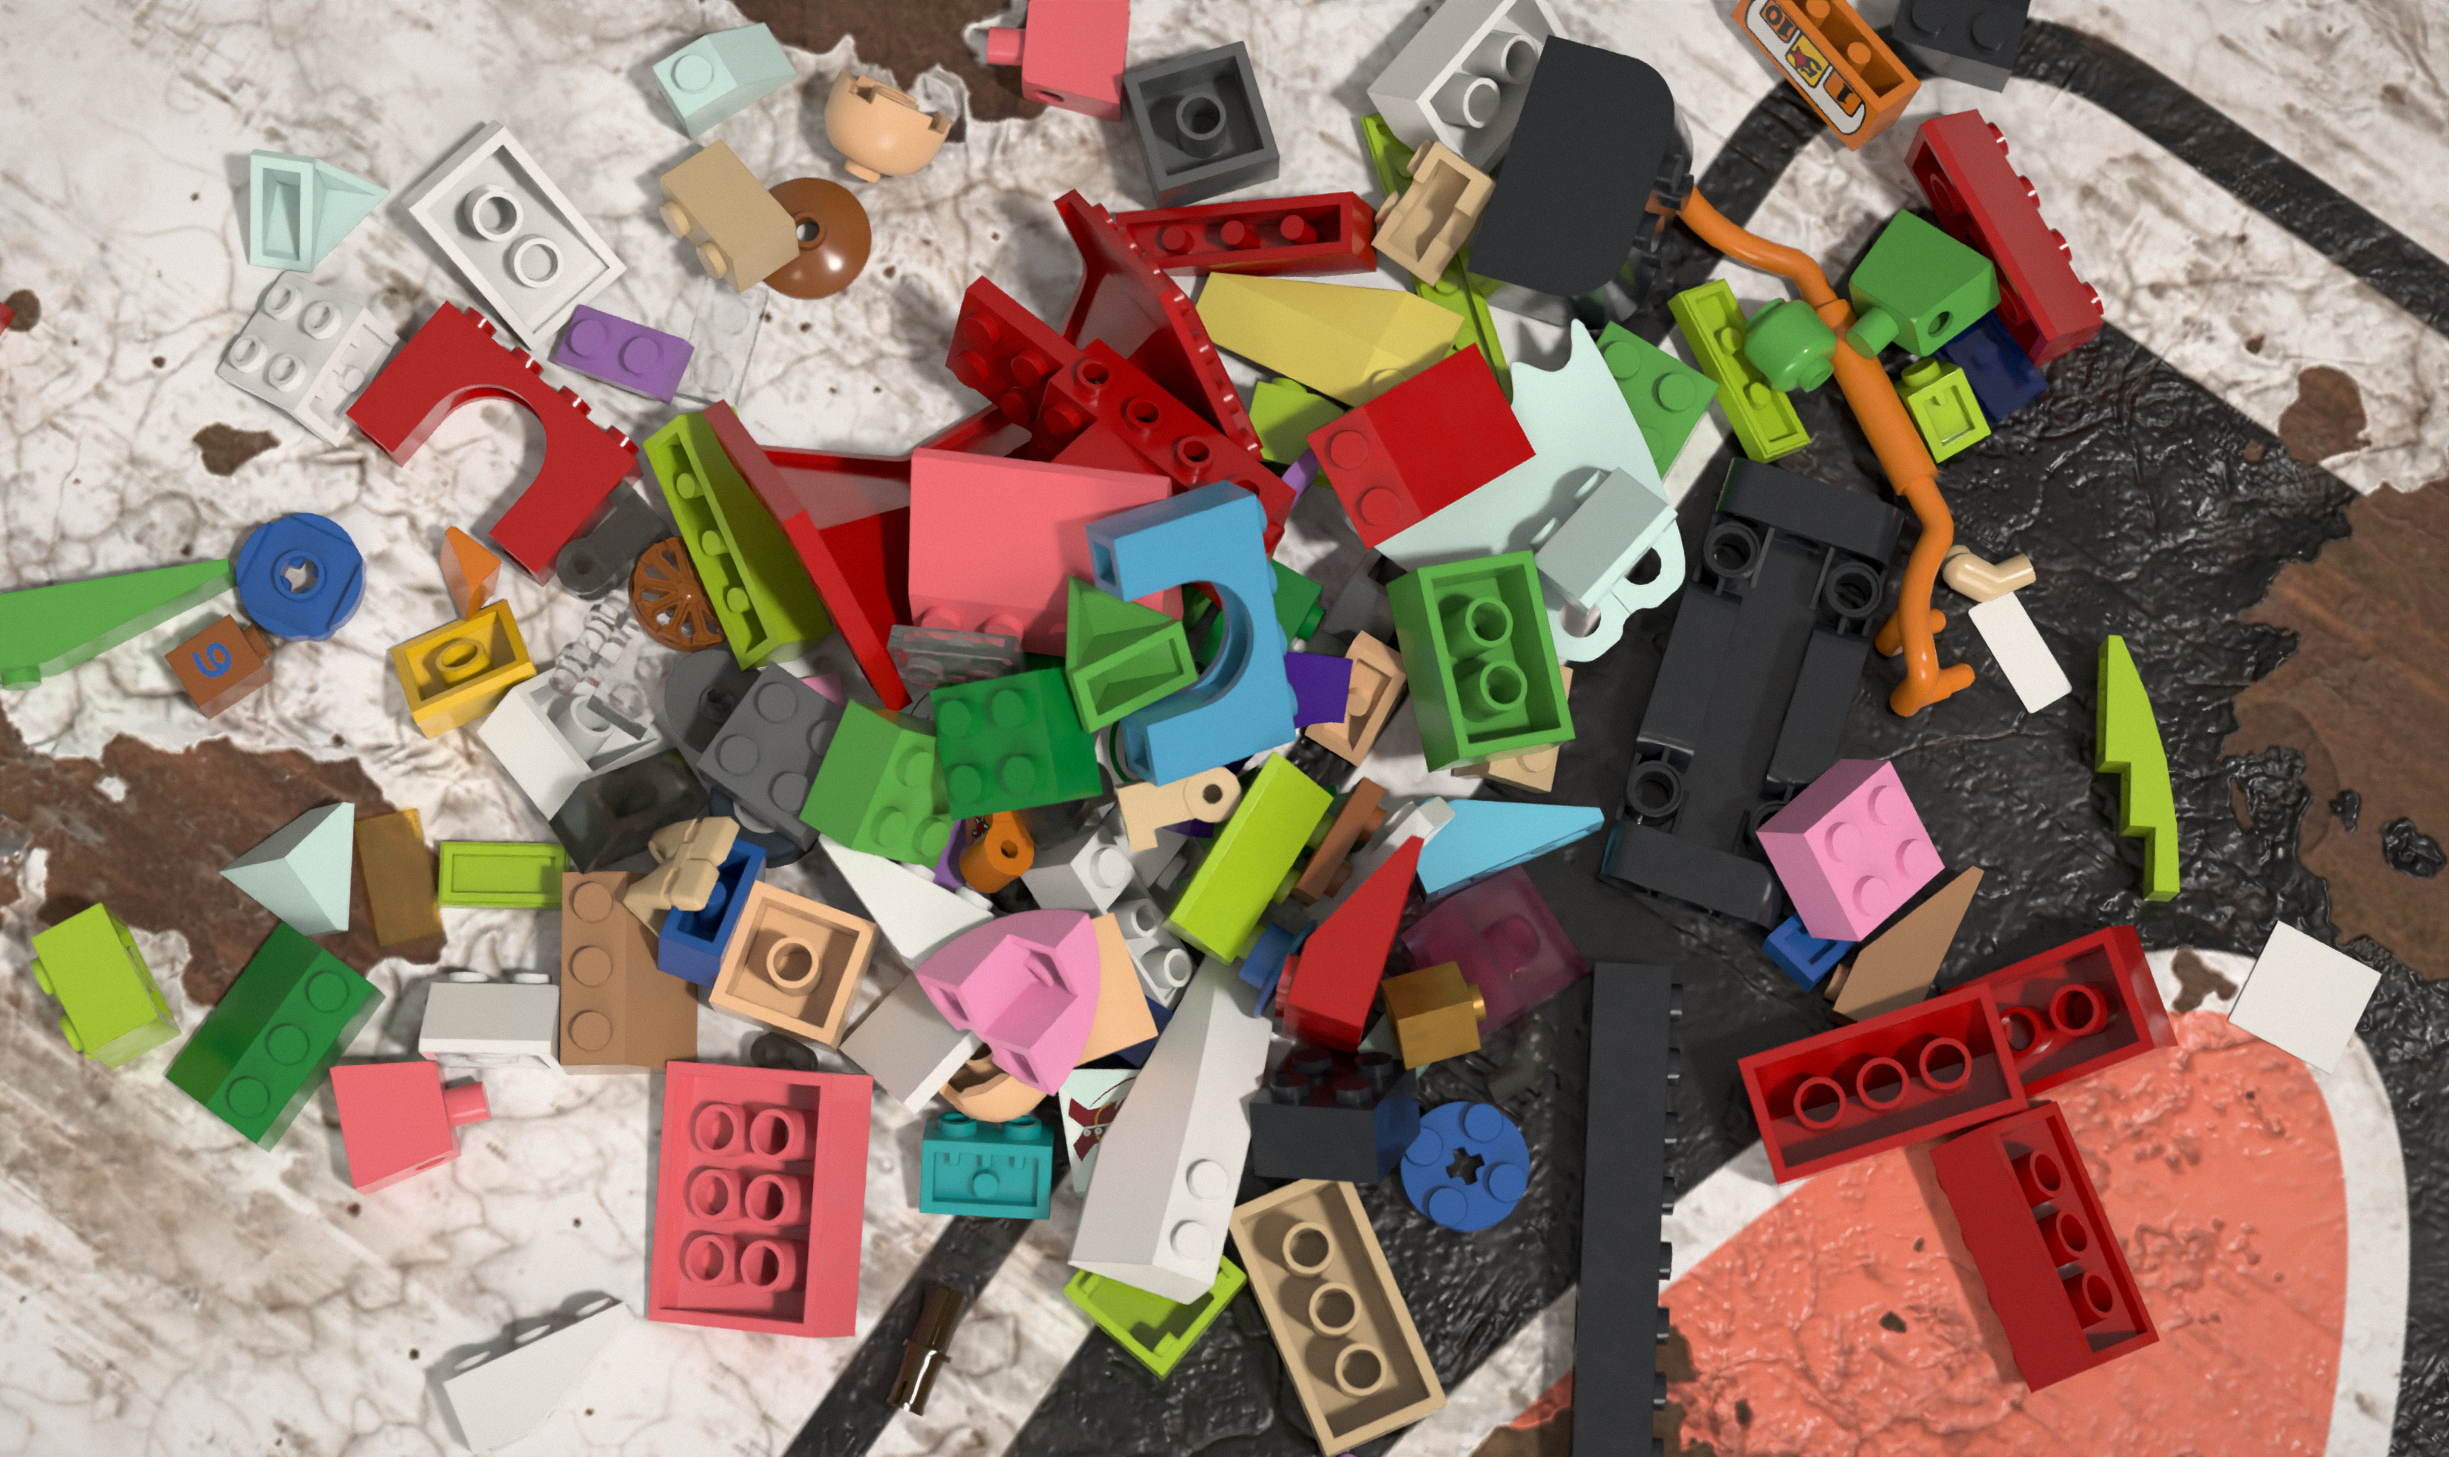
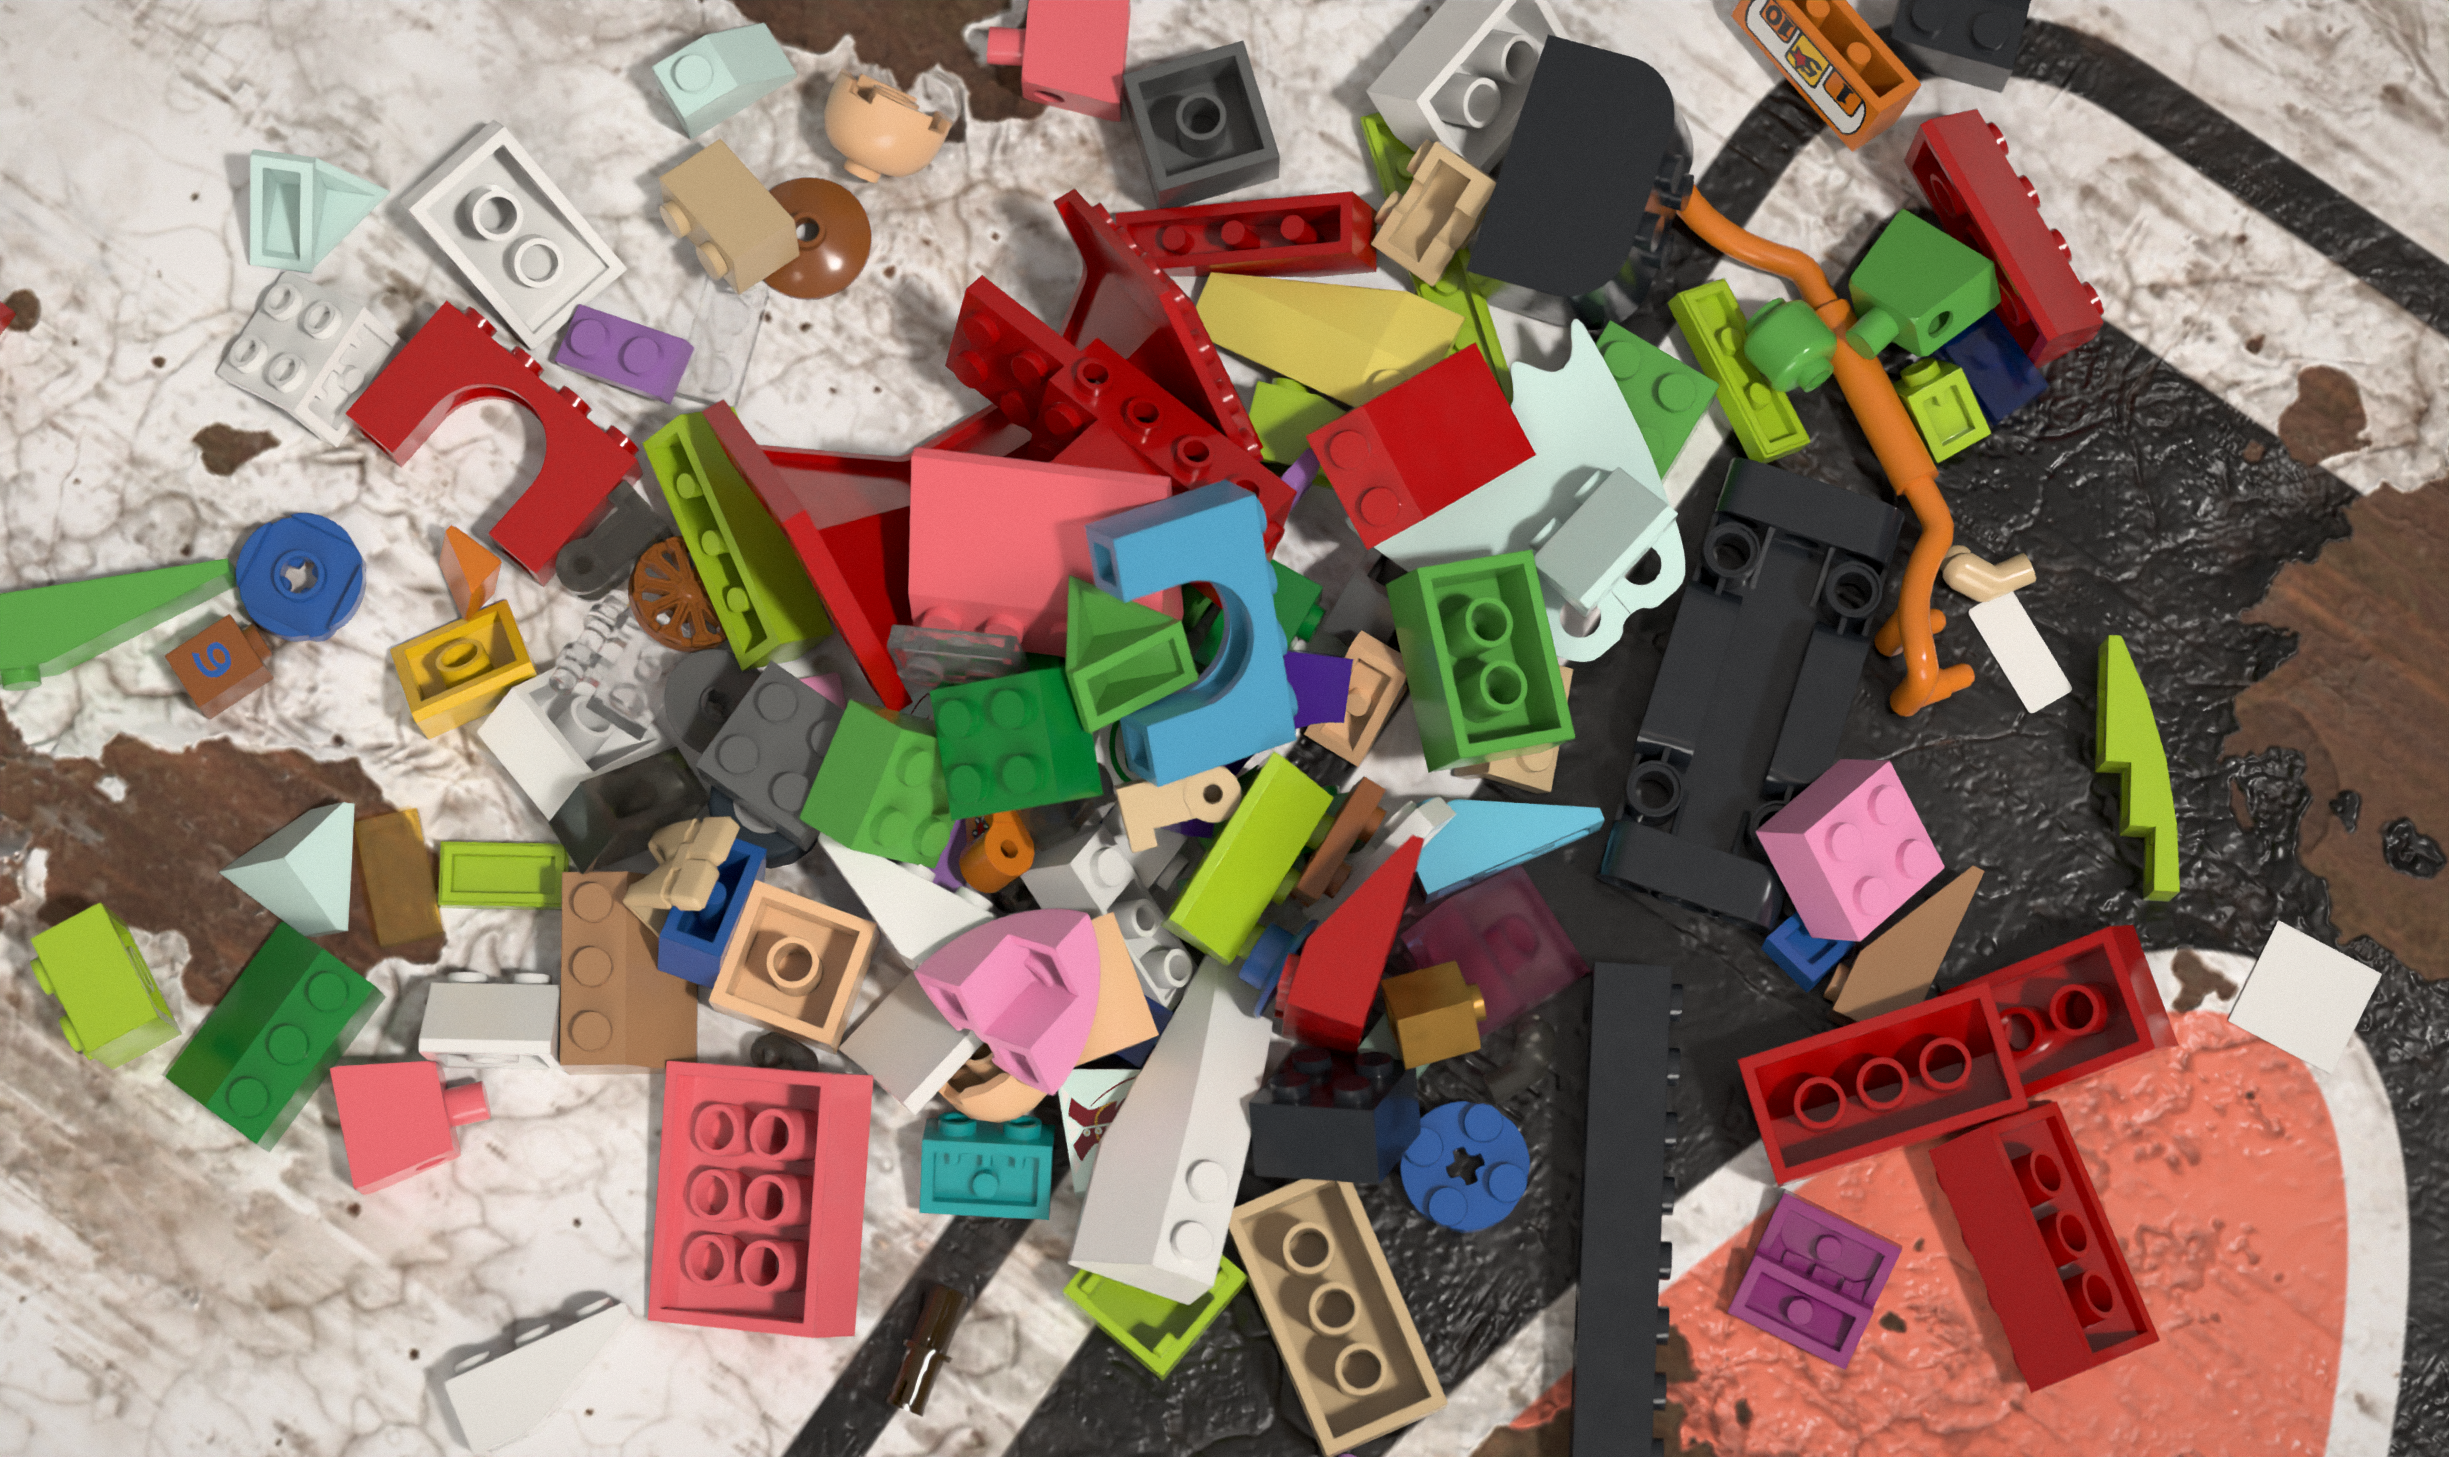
(1814, 1279): none -> magenta slope

